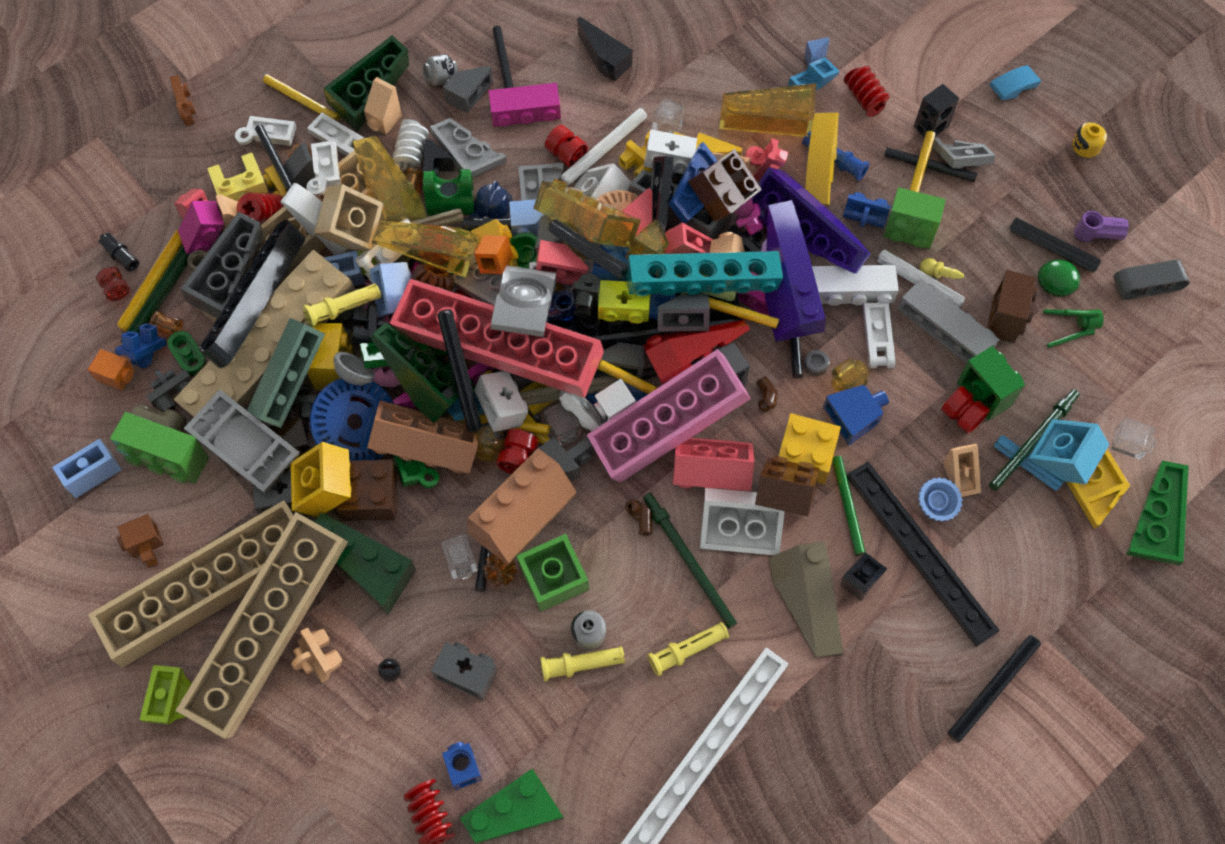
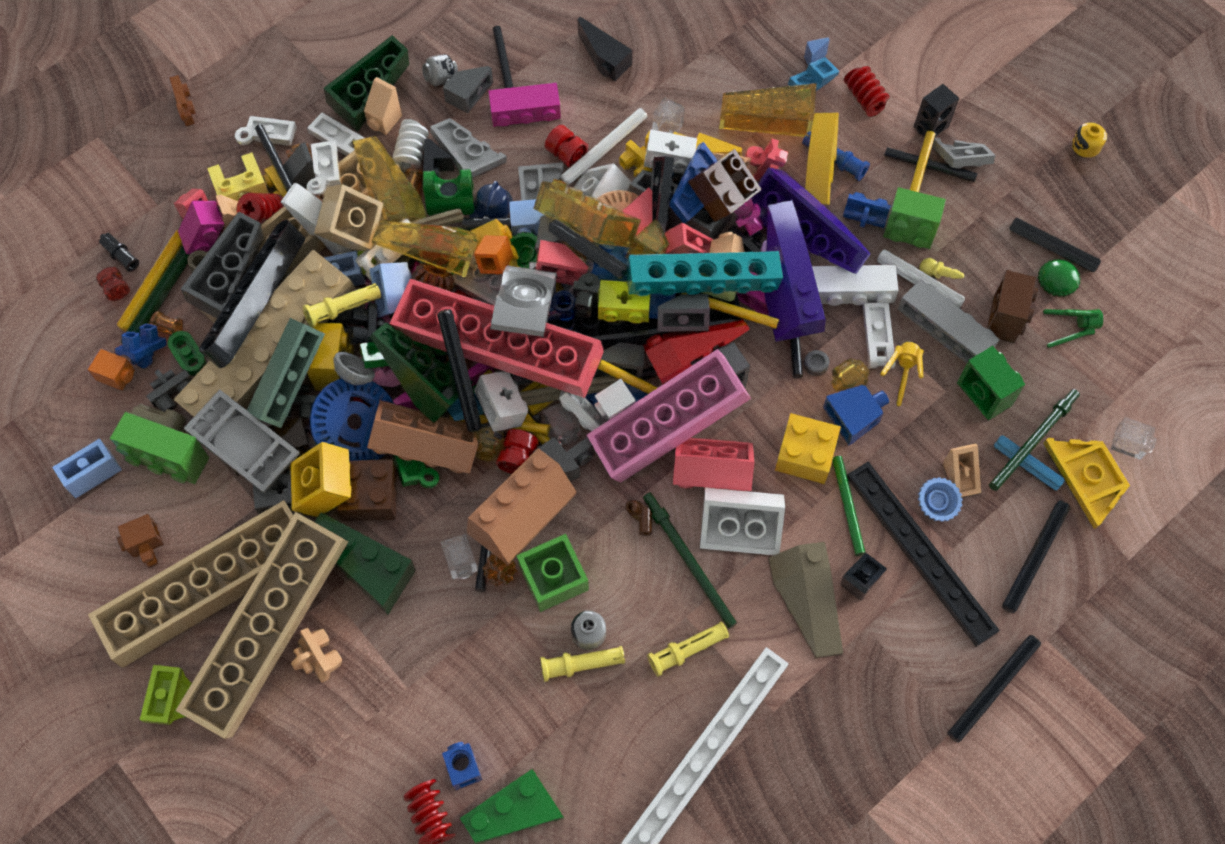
(299, 97): yellow bar -> none
(389, 675): black hinge -> none
(471, 682): dark grey brick -> none
(770, 394): reddish brown arm -> none
(787, 485): reddish brown brick -> none
(908, 356): none -> yellow plant
(962, 407): red wheel -> none
(1013, 82): dark azure slope -> none
(1036, 557): none -> black axle
(1070, 450): medium azure slope -> none
(1095, 226): medium lavender piece -> none
(1151, 279): dark grey beam -> none
(1163, 517): green wing -> none

